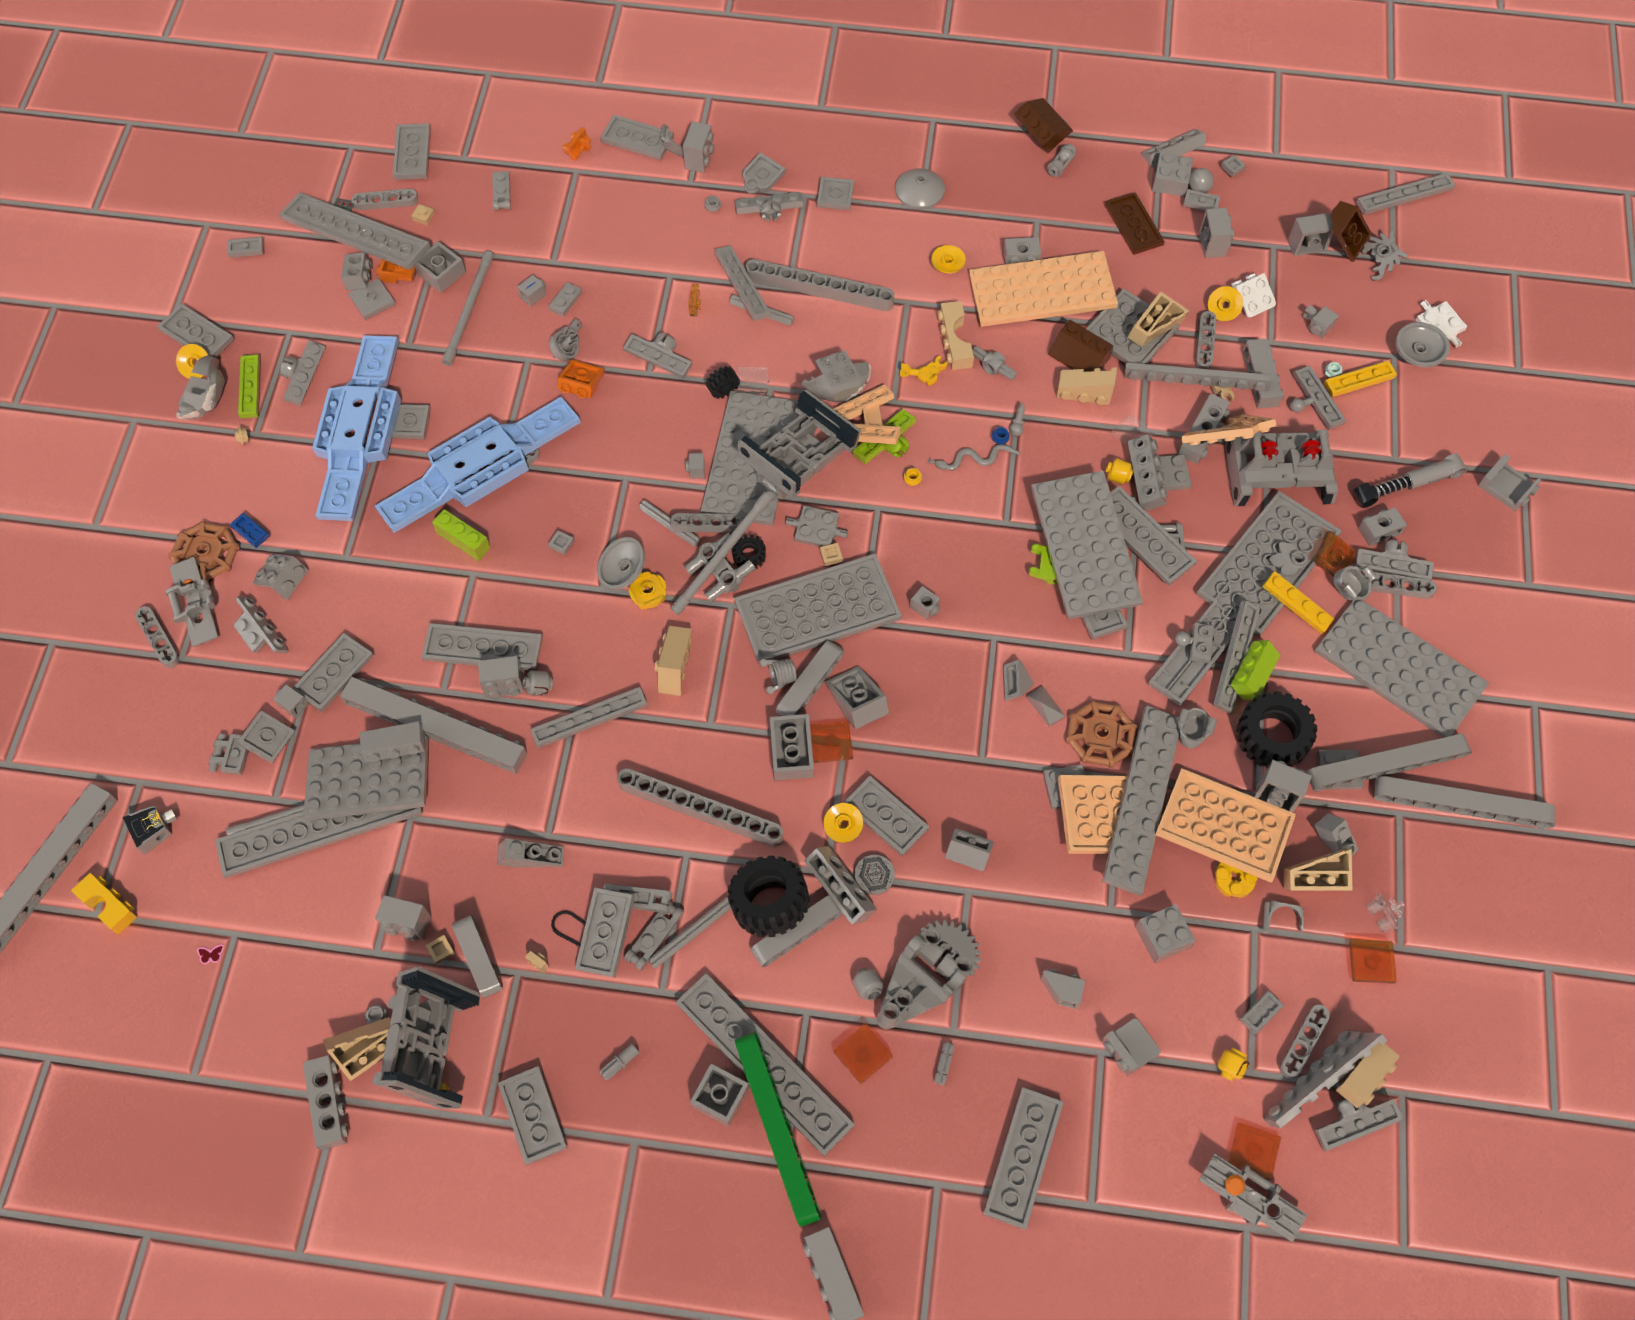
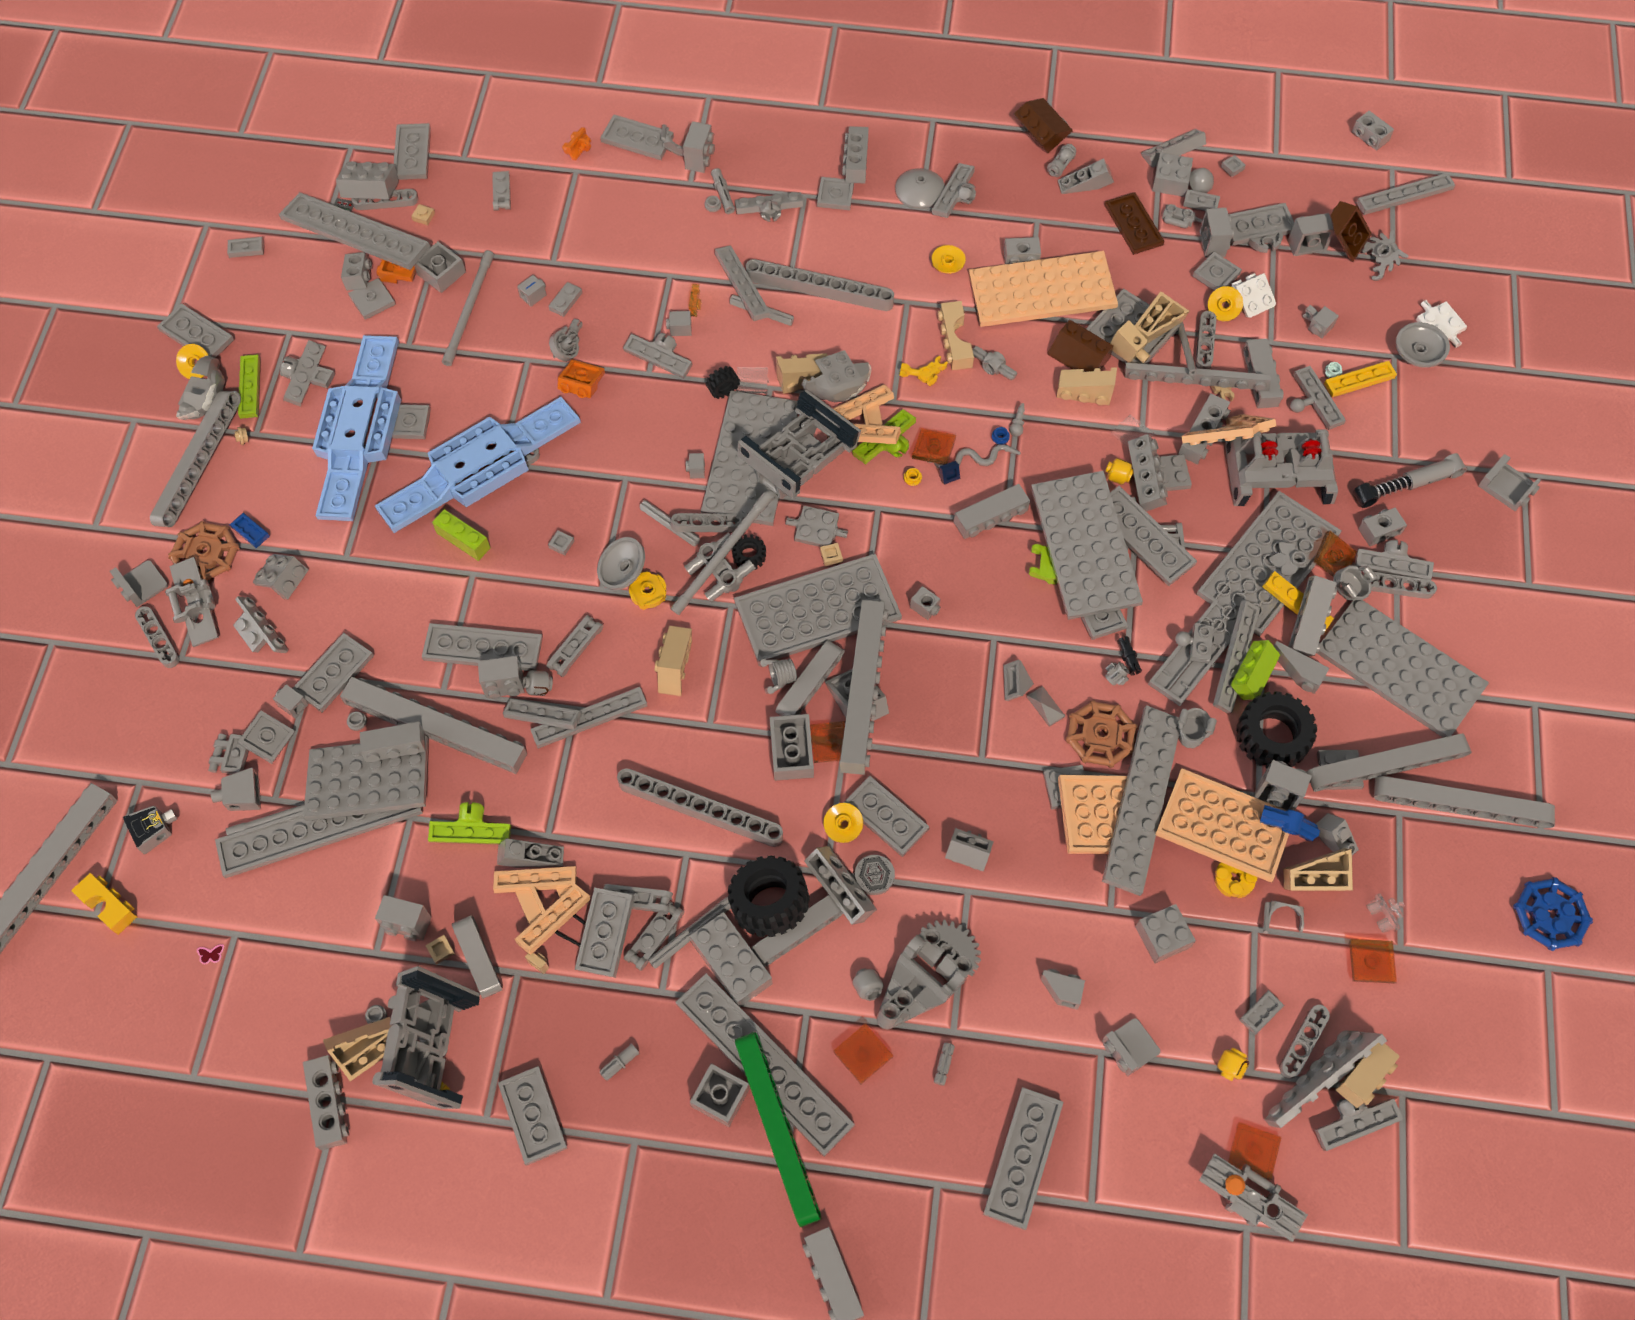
(139, 583): none -> light grey bracket
(195, 459): none -> light grey beam
(239, 791): none -> light grey torso
(322, 377): none -> light grey plate
(356, 721): none -> light grey plate
(367, 180): none -> light grey brick
(469, 828): none -> lime plate
(526, 884): none -> light nougat plate
(542, 714): none -> light grey tile
(574, 645): none -> light grey plate
(679, 323): none -> light grey brick
(721, 186): none -> light grey pin
(731, 959): none -> light grey brick
(762, 174): light grey plate -> none
(794, 370): none -> tan wedge
(855, 154): none -> light grey brick
(863, 688): none -> light grey brick
(934, 446): none -> clear orange plate
(949, 472): none -> dark blue plate
(956, 191): none -> light grey plate
(991, 511): none -> light grey brick
(1088, 178): none -> light grey slope
(1117, 673): none -> light grey gear
(1129, 655): none -> black pin
(1130, 343): none -> tan torso
(1179, 217): none -> light grey piece
(1187, 351): none -> light grey piece
(1216, 272): none -> light grey plate
(1262, 226): none -> light grey plate
(1290, 822): none -> blue piece
(1302, 669): none -> light grey slope
(1312, 615): none -> light grey brick
(1372, 130): none -> light grey brick
(1562, 907): none -> blue plate

